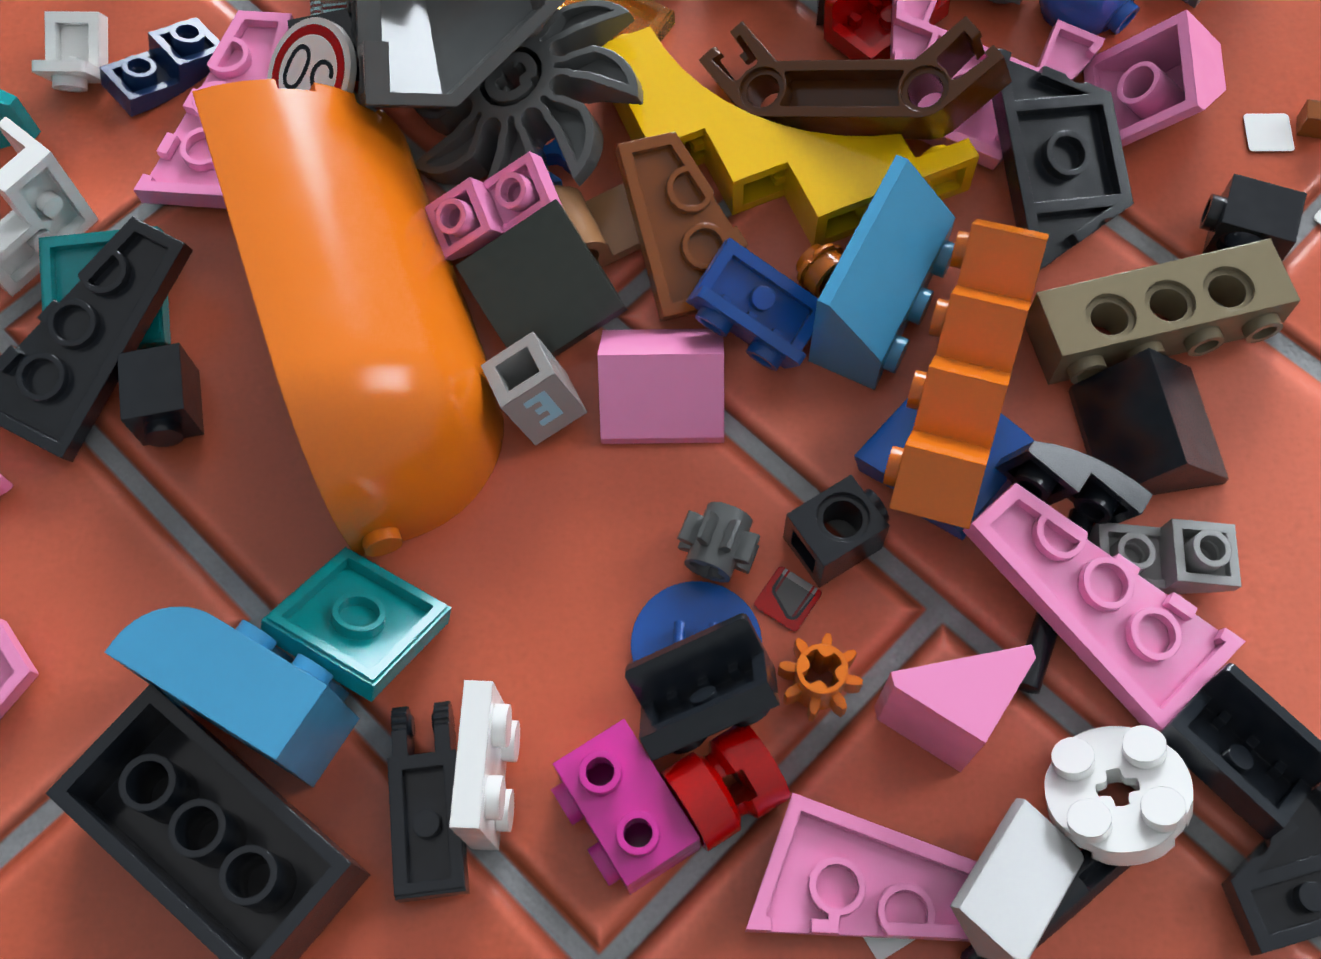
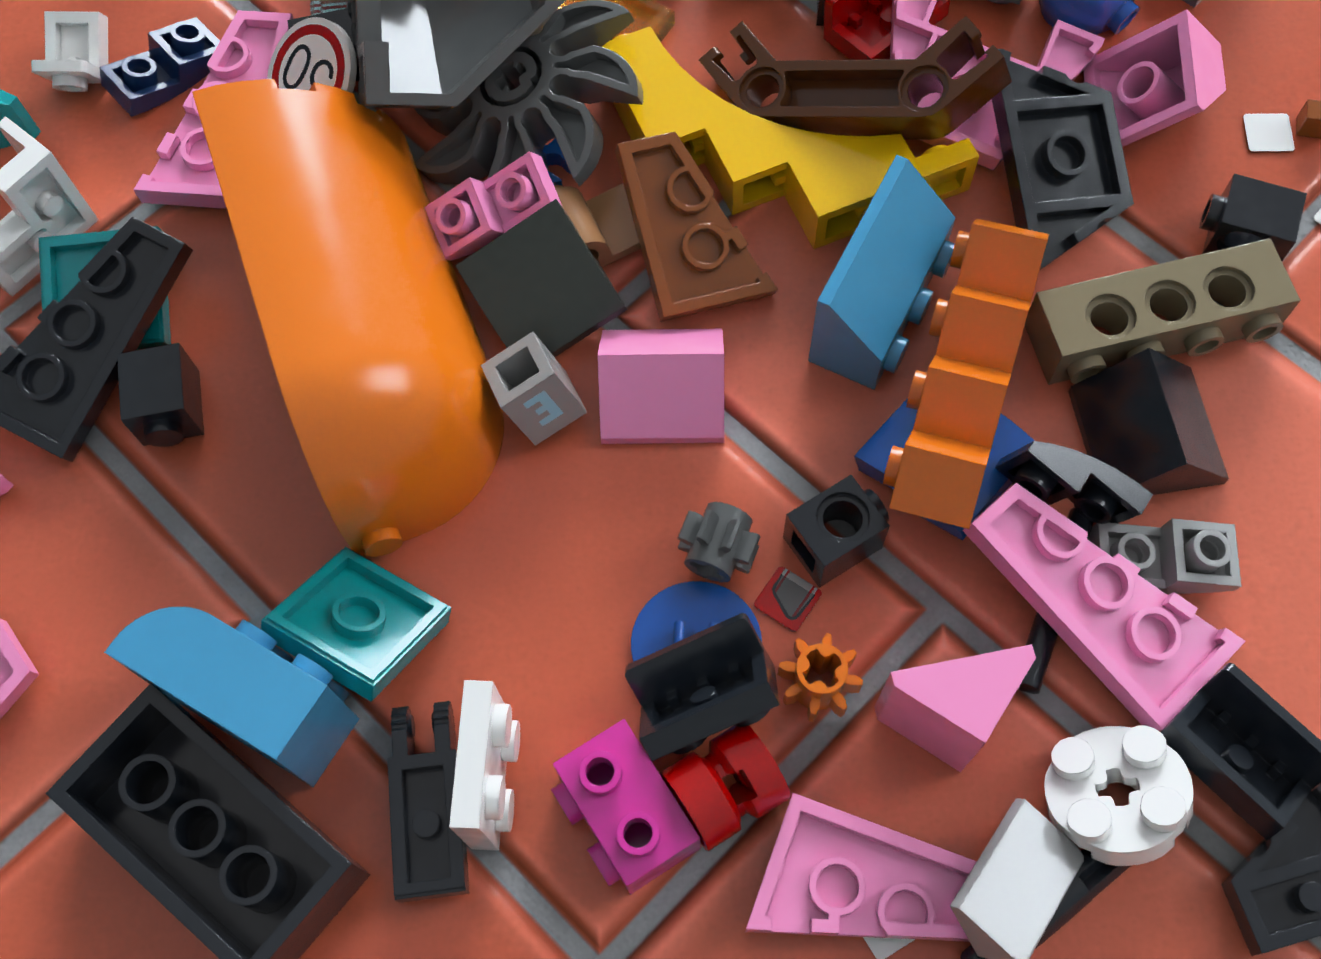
(756, 305): blue bracket -> none
(816, 266): orange plate -> none

